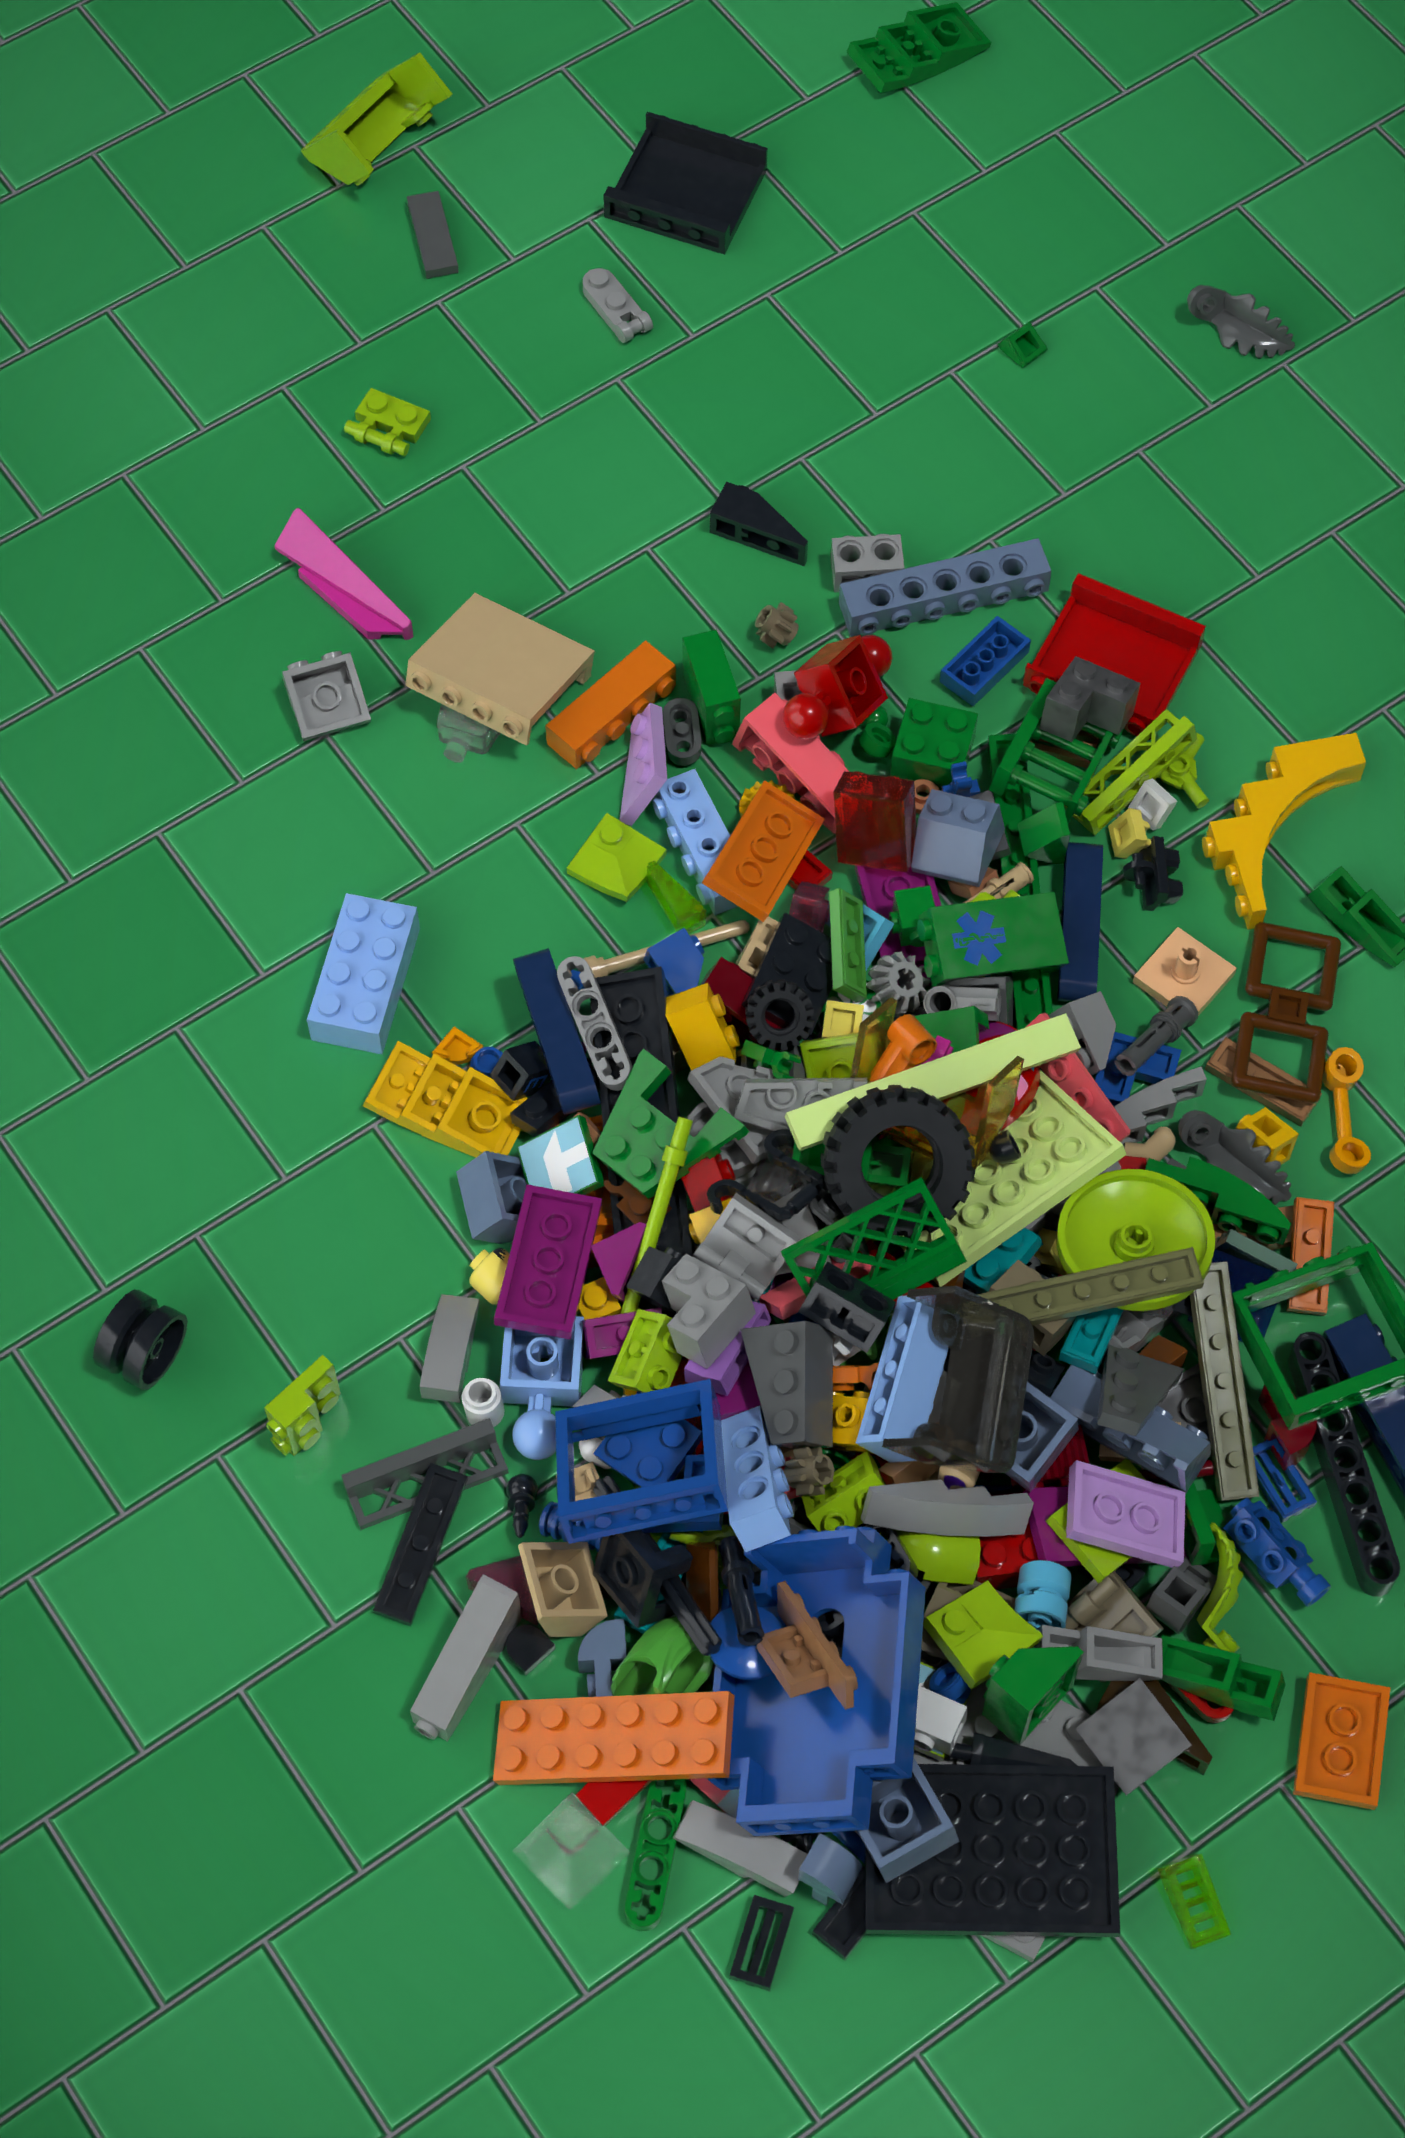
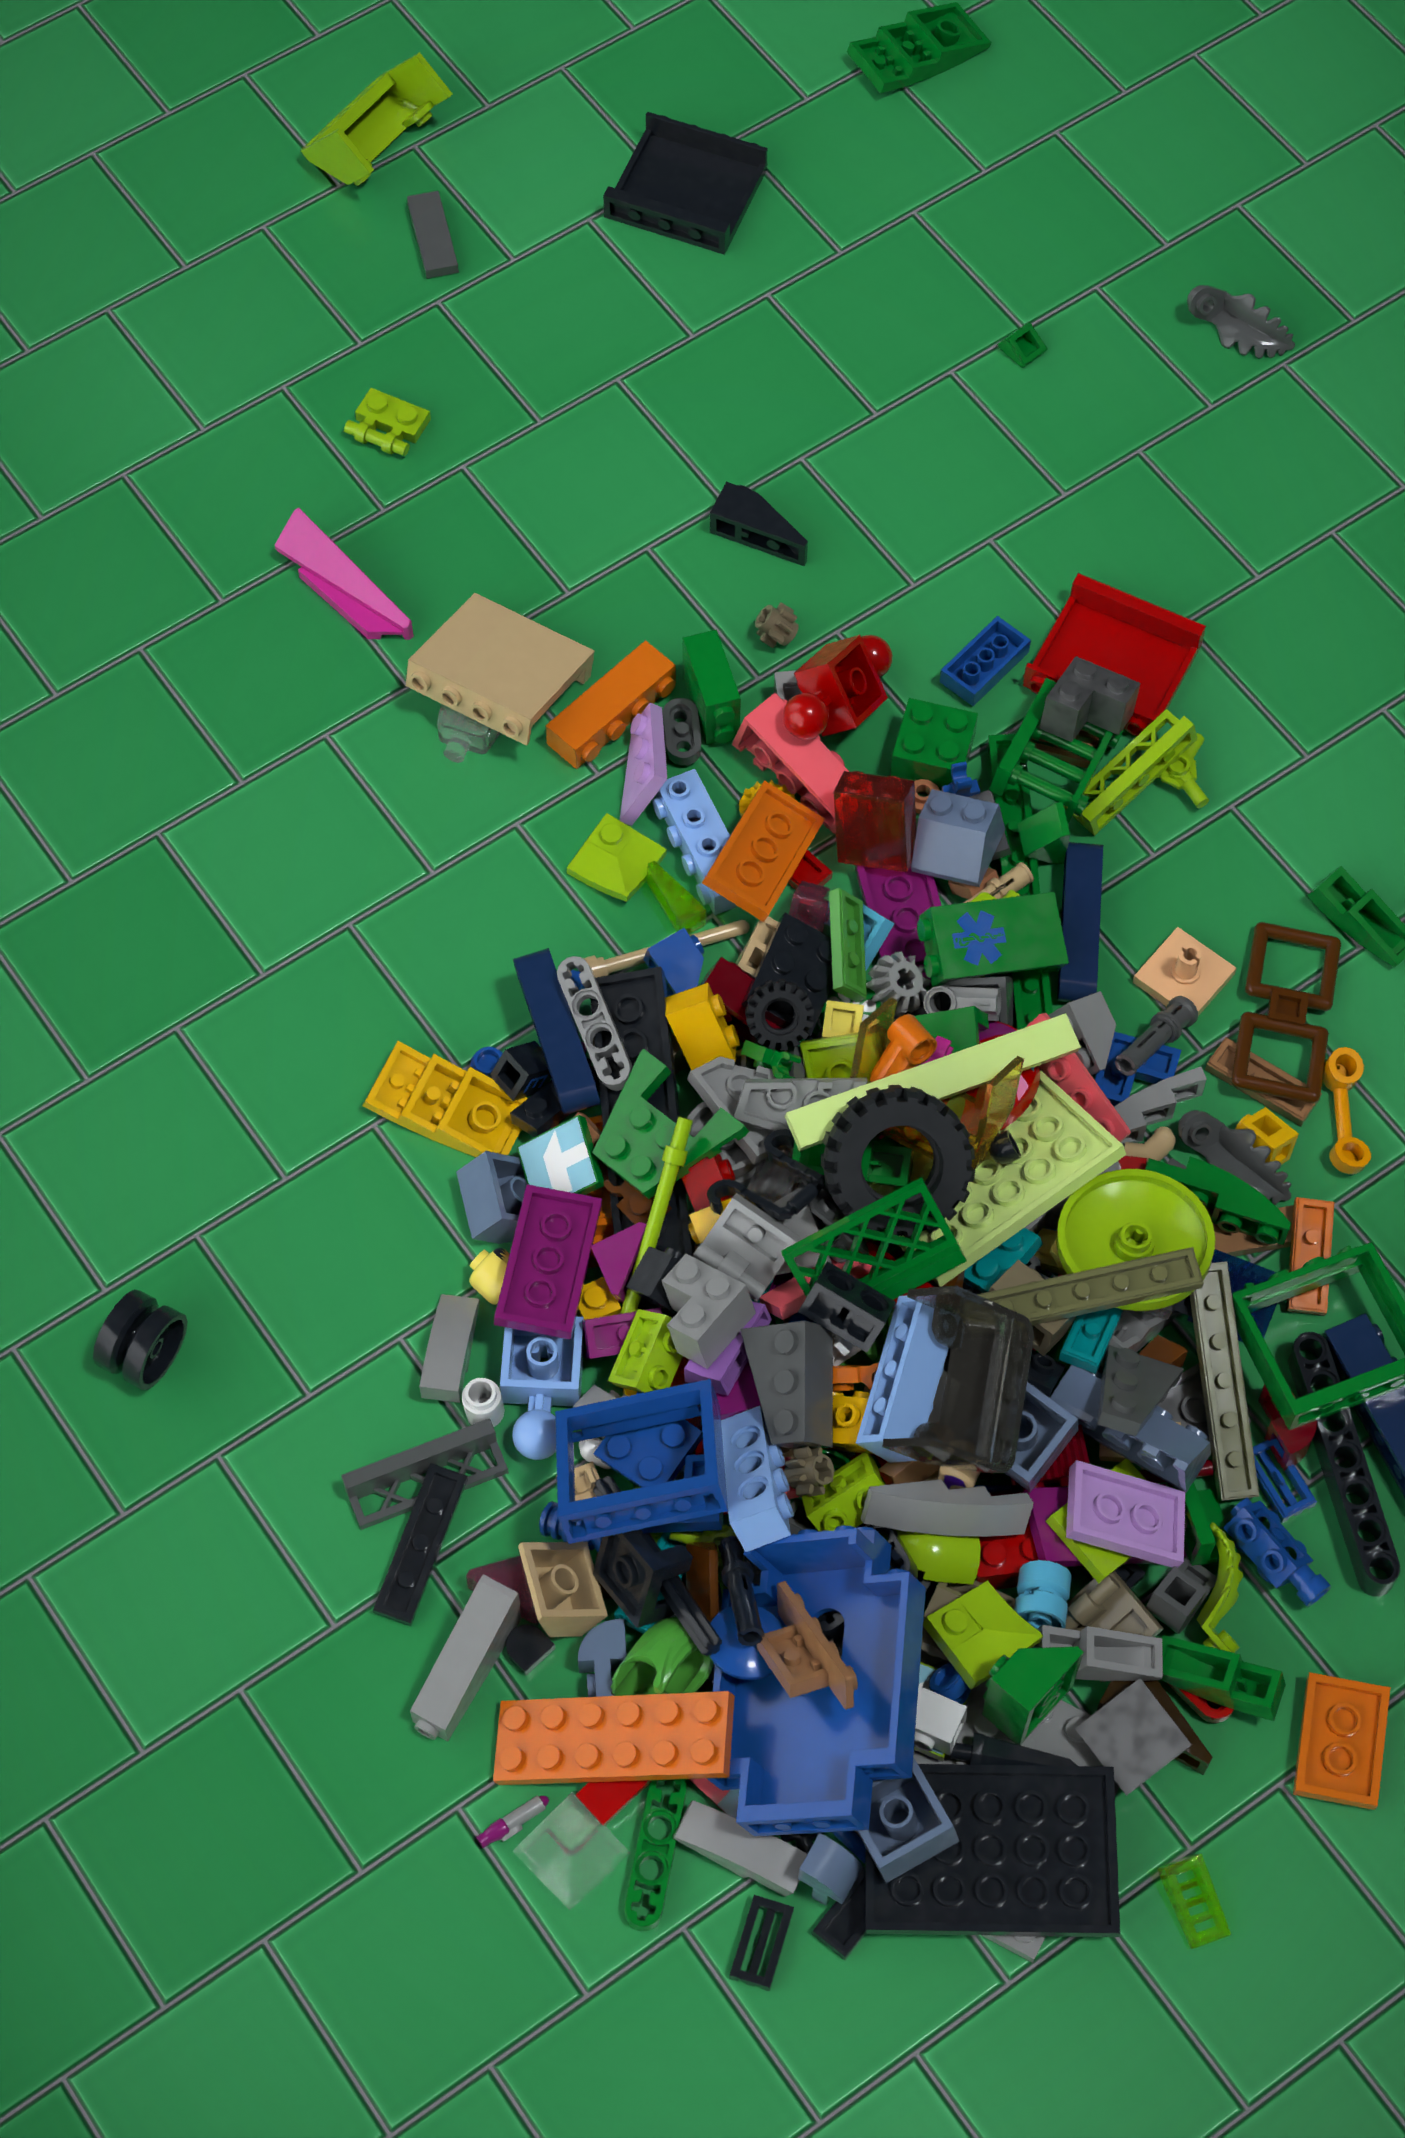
(296, 1410): lime plate -> none
(326, 695): light grey plate -> none
(363, 973): light blue brick -> none
(457, 1047): light orange tile -> none
(512, 1823): none -> piece
(521, 1500): black bar -> none
(615, 304): light grey plate -> none
(866, 556): light grey brick -> none
(876, 737): green plate -> none
(906, 910): green brick -> none
(929, 581): sand blue brick -> none
(1129, 833): light yellow tile -> none
(1150, 873): black hips -> none
(1154, 803): white tile -> none
(1251, 1251): sand green tile -> none
(1294, 777): yellow arch -> none

